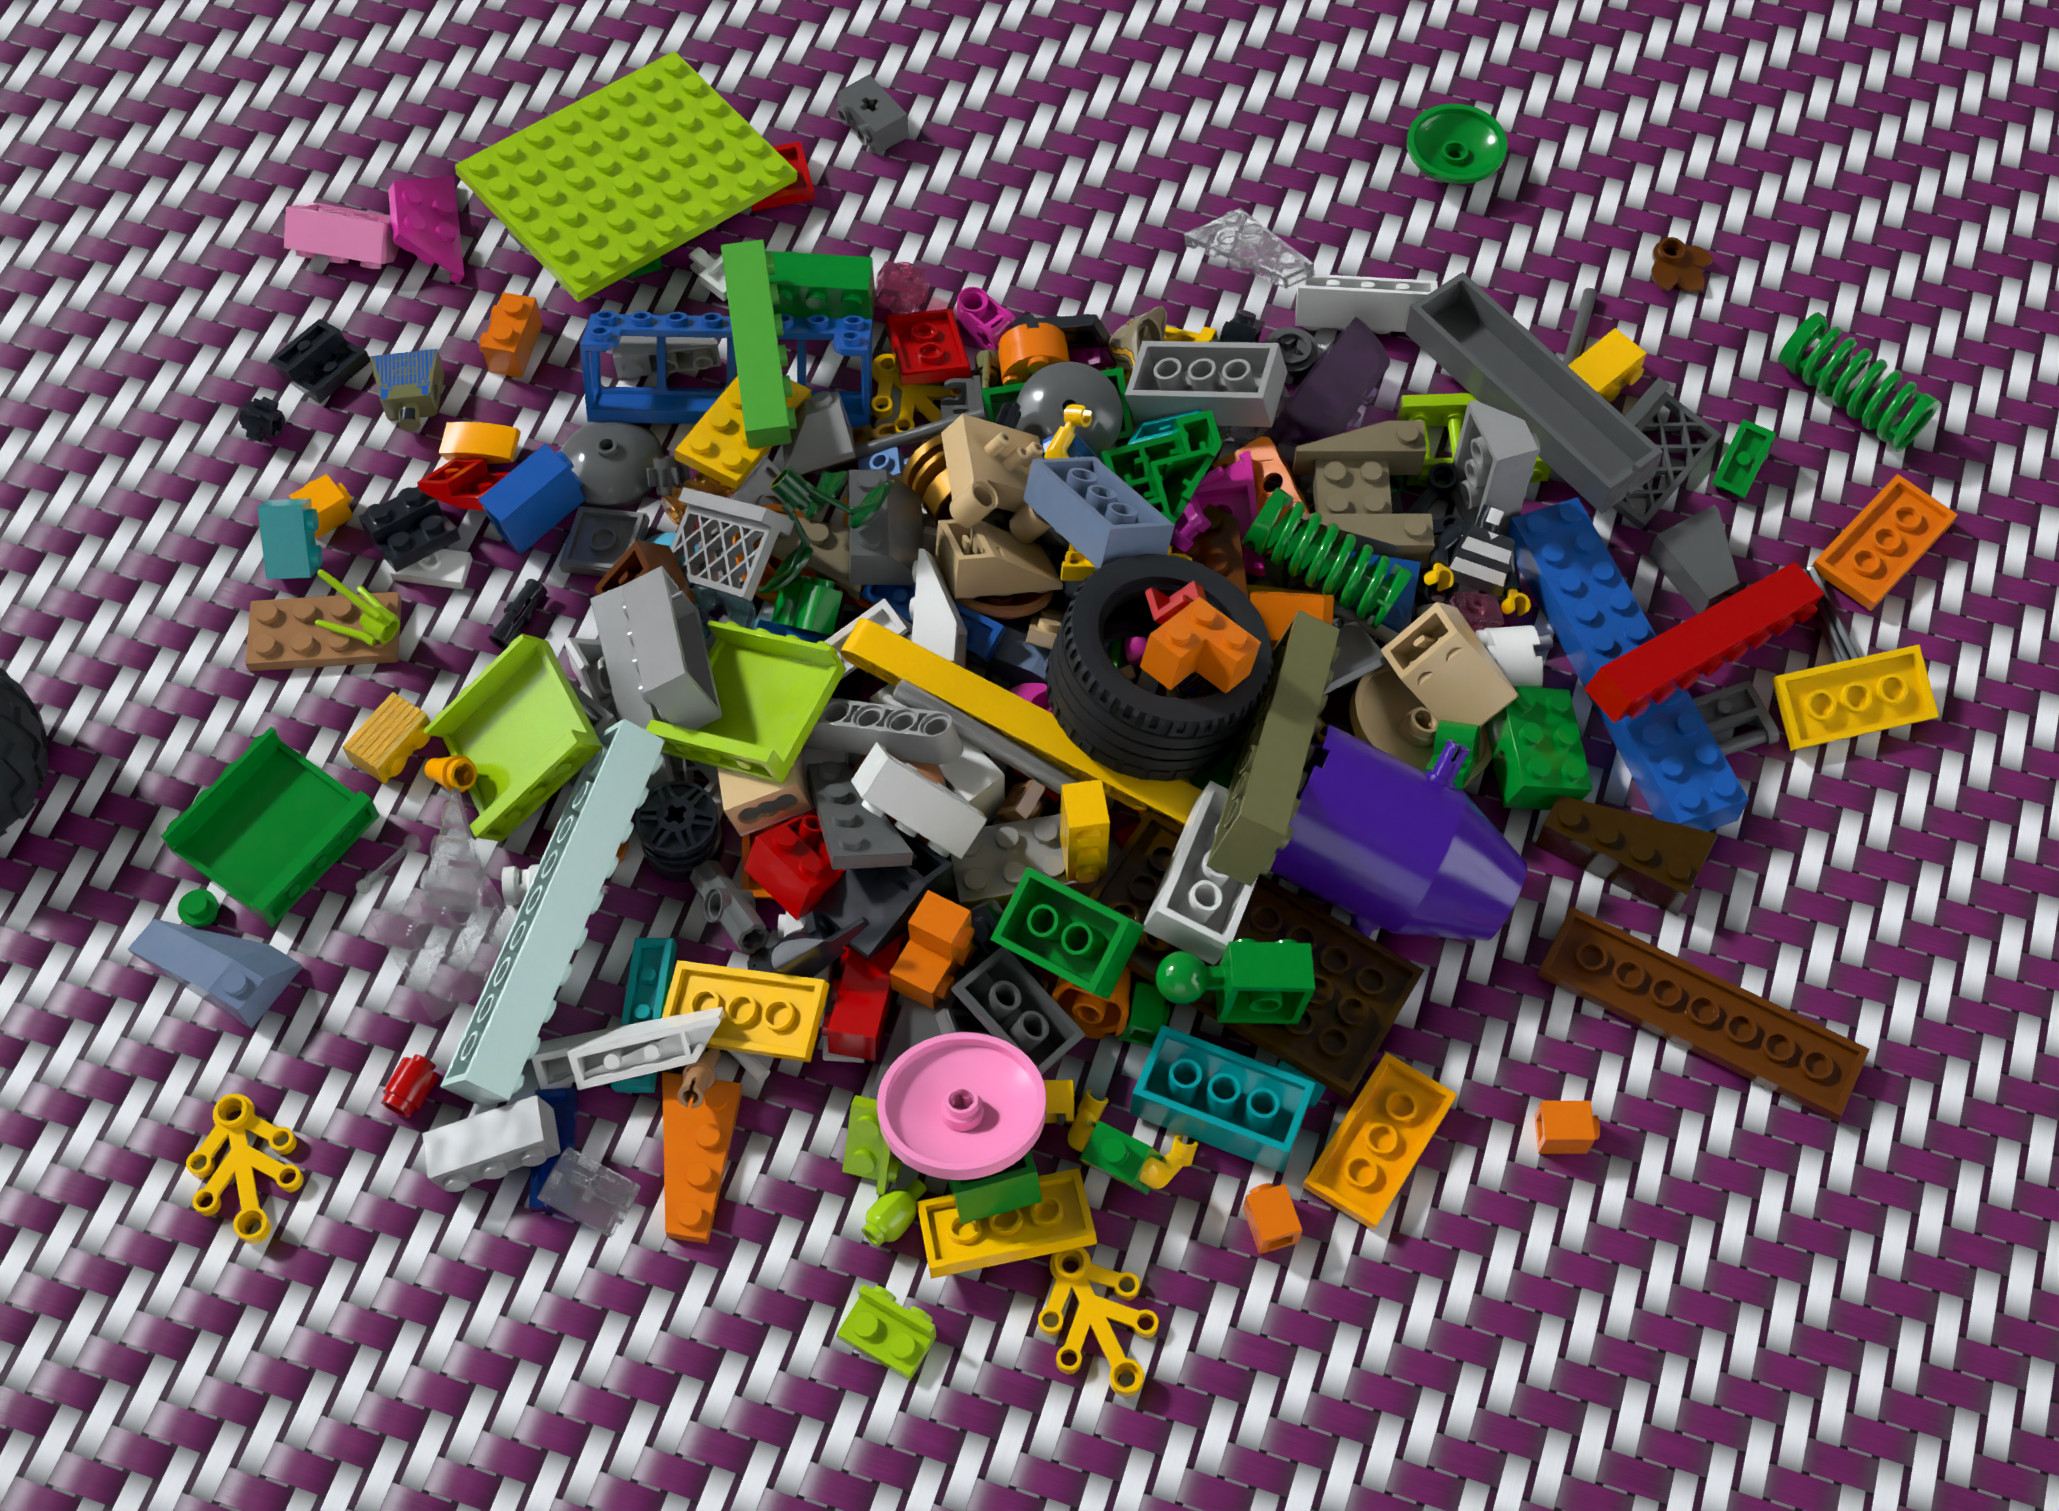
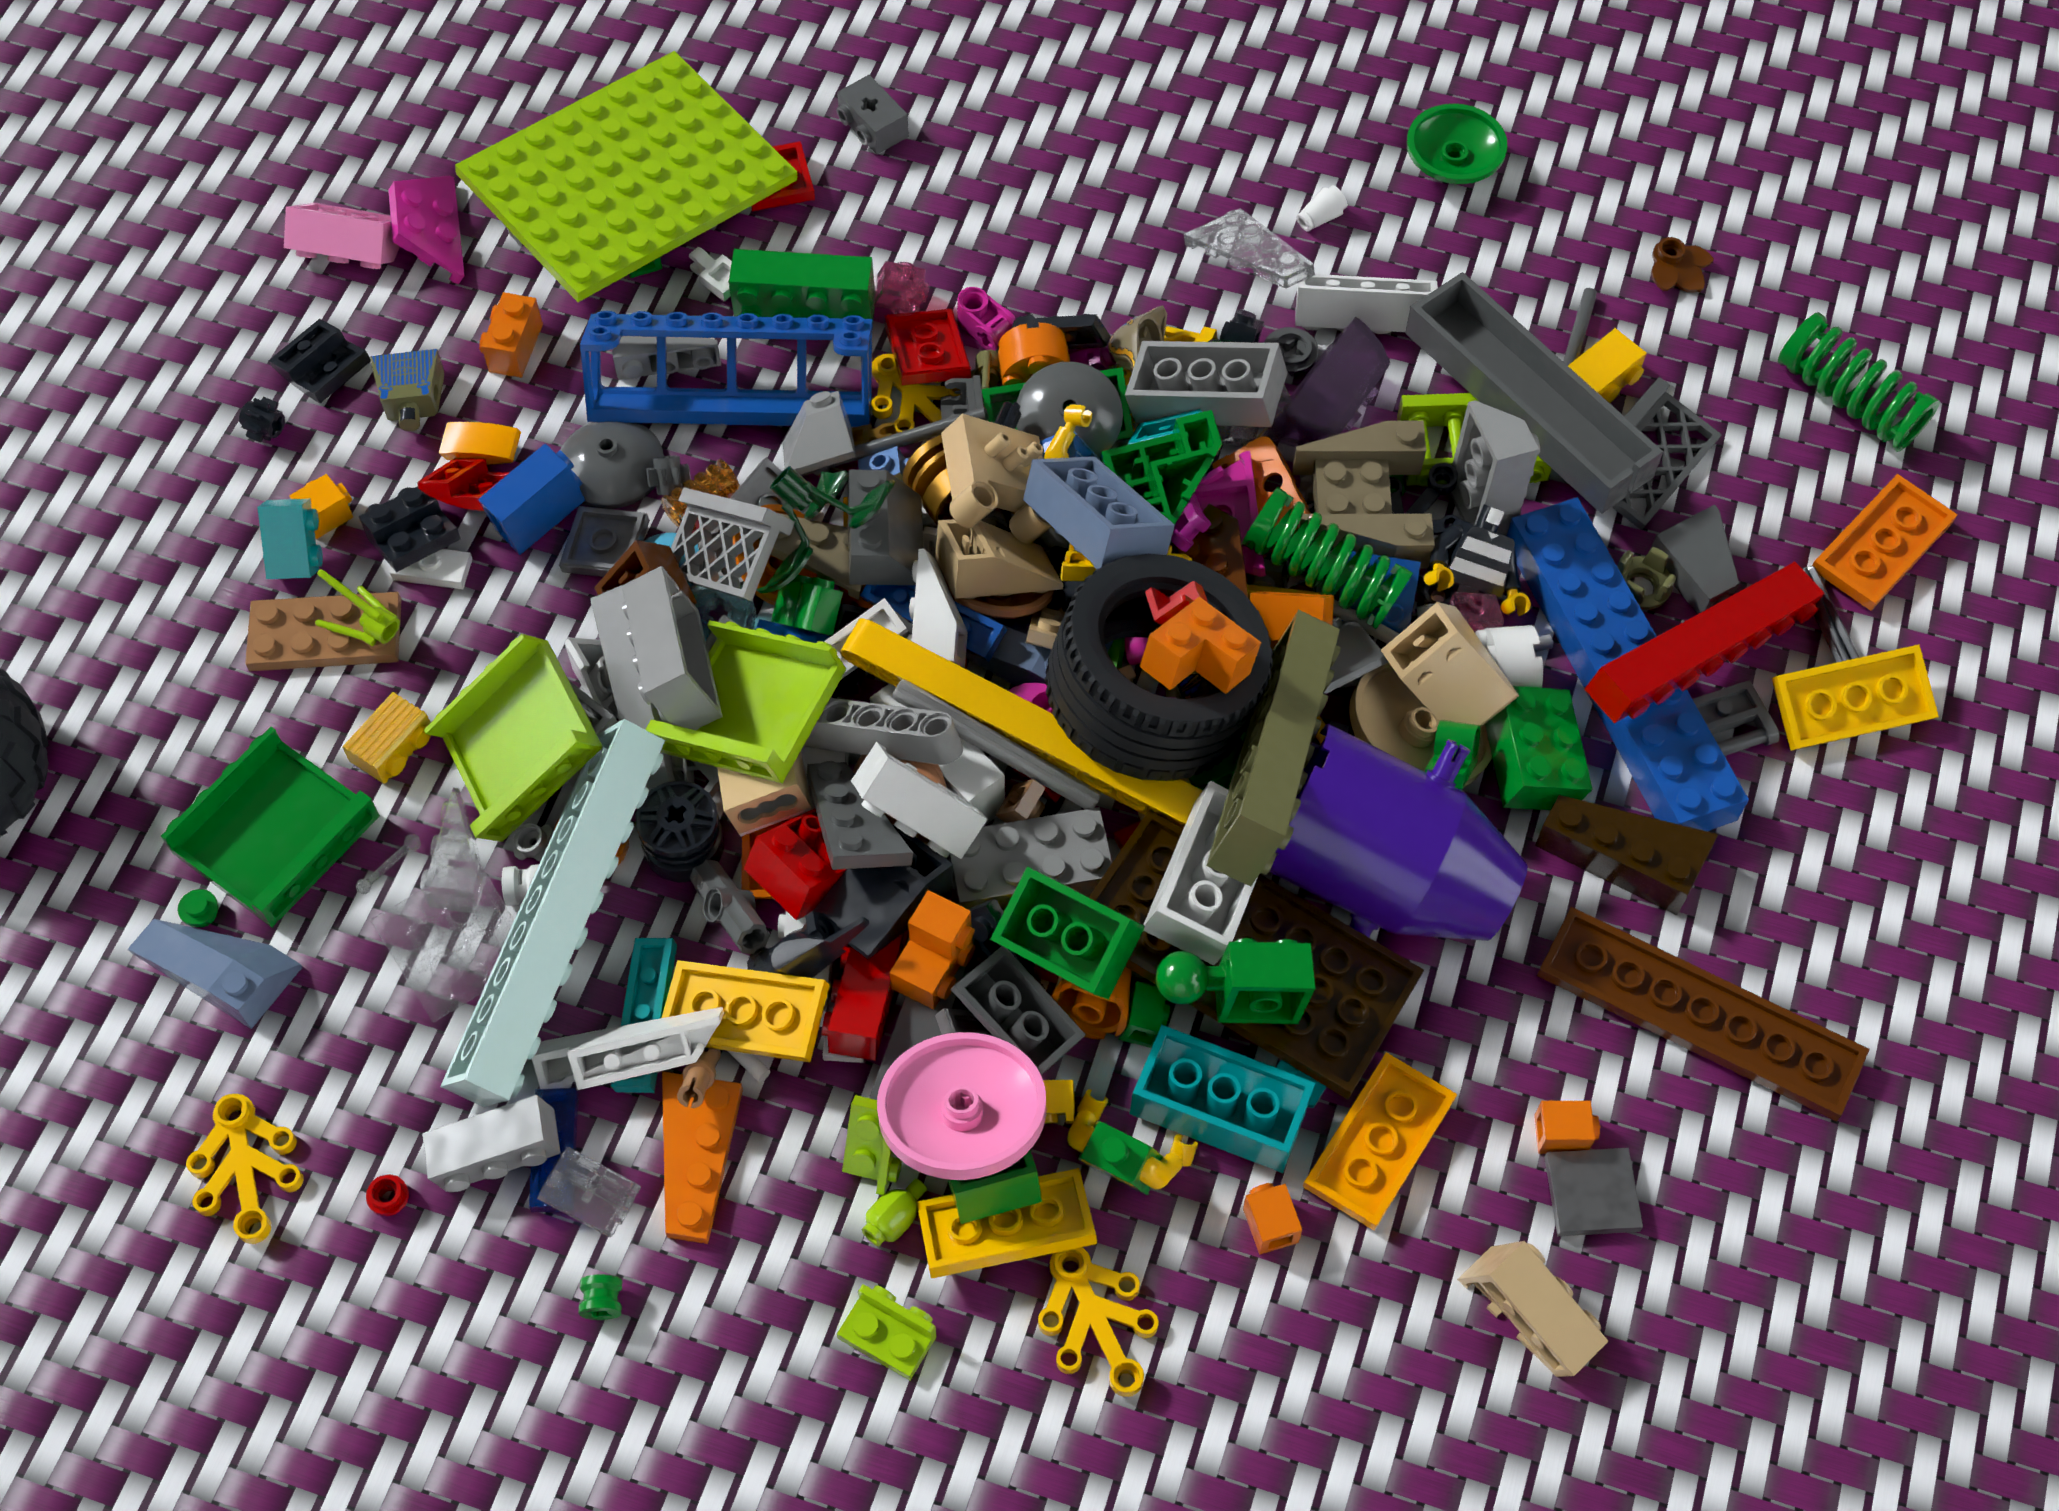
(382, 1185): none -> red plate
(409, 1085): red brick -> none
(452, 772): light orange cone -> none
(506, 630): black pin -> none
(526, 835): none -> light grey plate
(600, 1297): none -> green wheel
(719, 440): yellow plate -> none
(756, 344): bright green brick -> none
(1084, 830): yellow brick -> none
(1322, 208): none -> white cone
(1537, 1305): none -> tan wedge
(1593, 1192): none -> flat silver tile
(1654, 570): none -> olive piece
(1743, 459): green plate -> none

